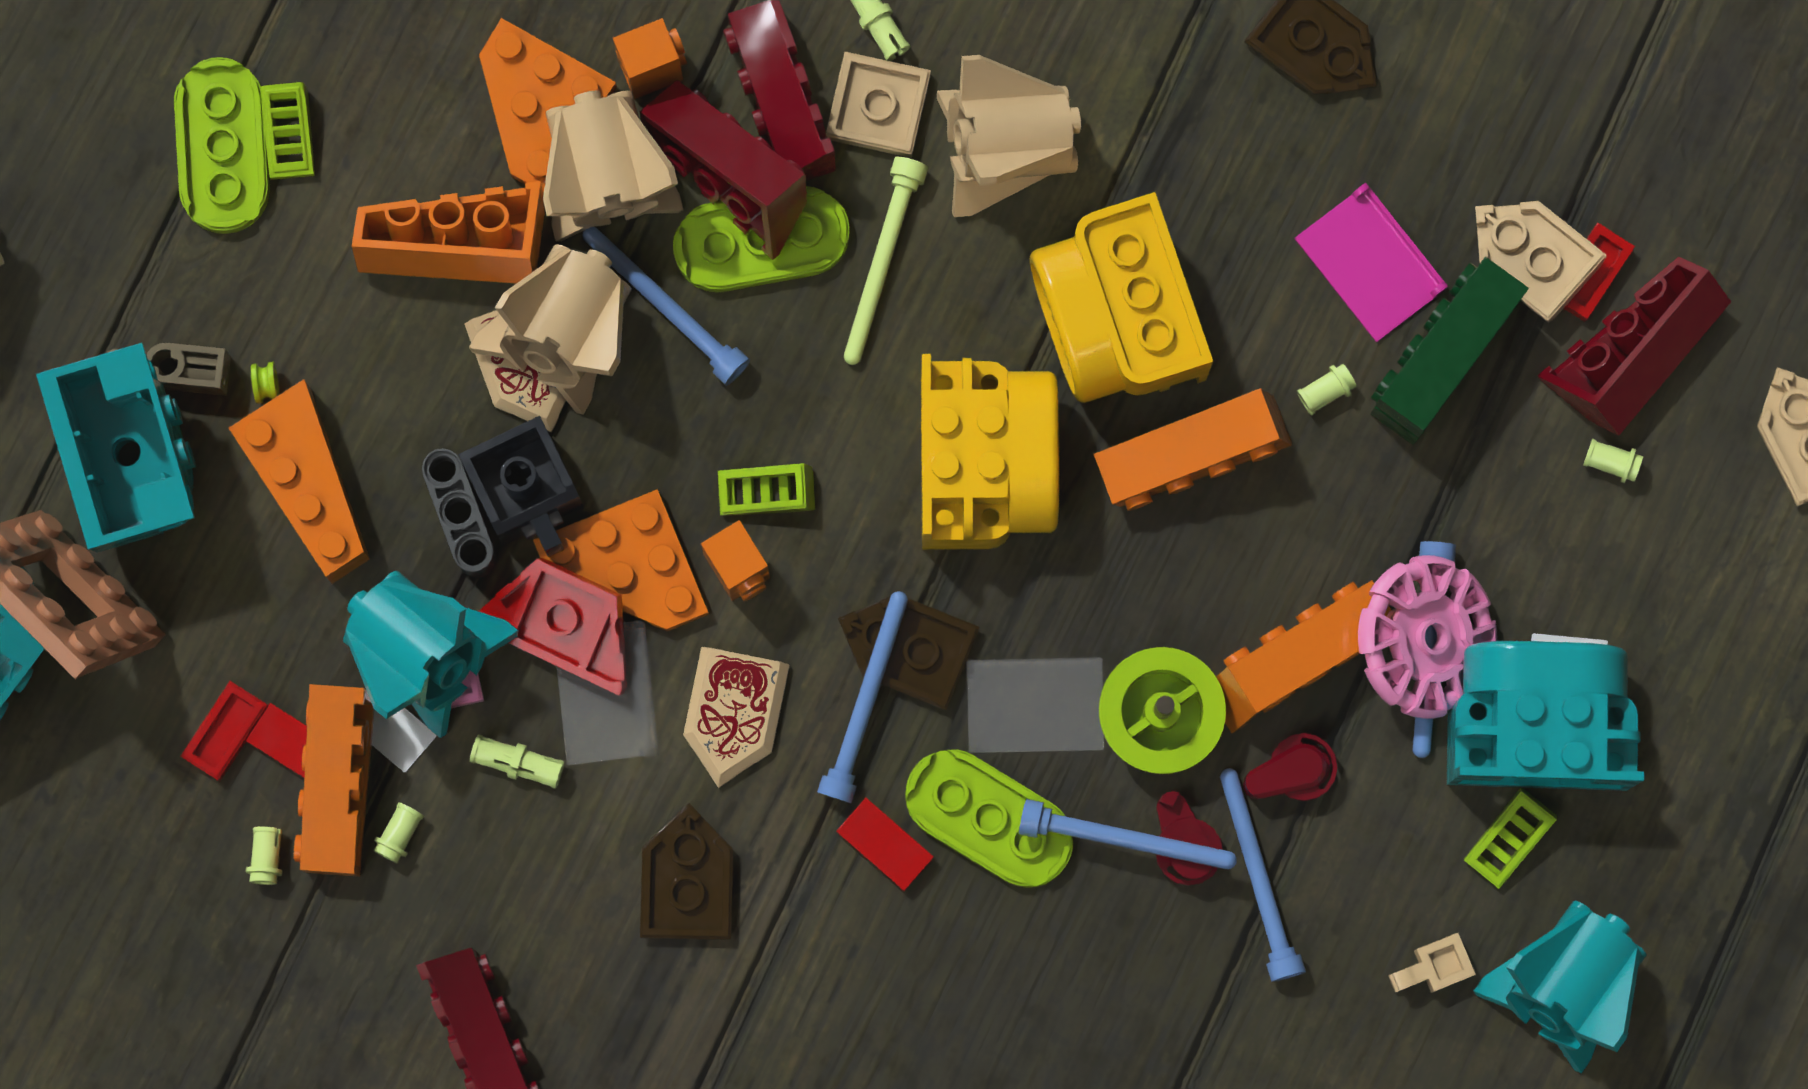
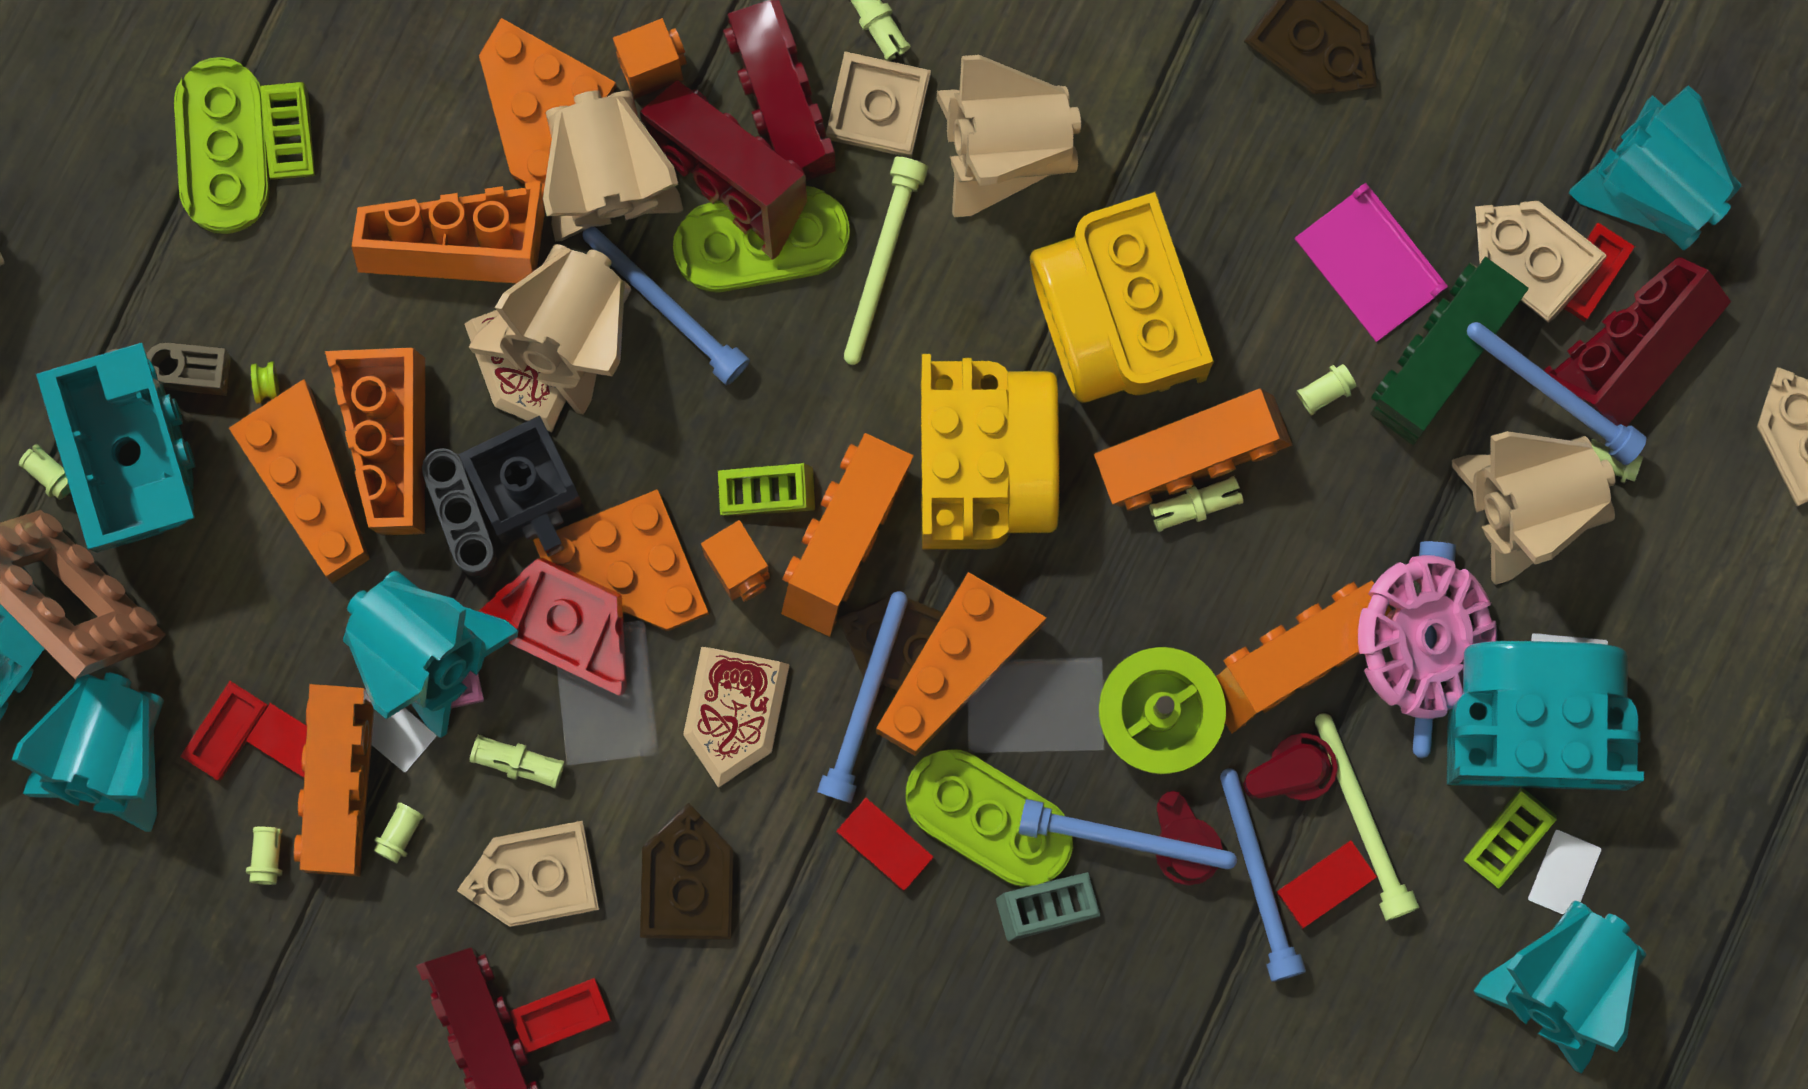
(46, 471): none -> yellowish green pin
(97, 749): none -> teal brick
(385, 429): none -> orange wedge
(534, 876): none -> tan tile
(560, 1016): none -> red tile
(844, 533): none -> orange wedge
(963, 653): none -> orange wedge
(1011, 917): none -> sand green slope
(1196, 504): none -> yellowish green pin
(1326, 884): none -> red tile
(1395, 897): none -> yellowish green piece
(1439, 964): tan plate -> none
(1536, 496): none -> tan brick
(1564, 872): none -> white sticker
(1622, 441): none -> medium blue piece
(1664, 172): none -> teal brick

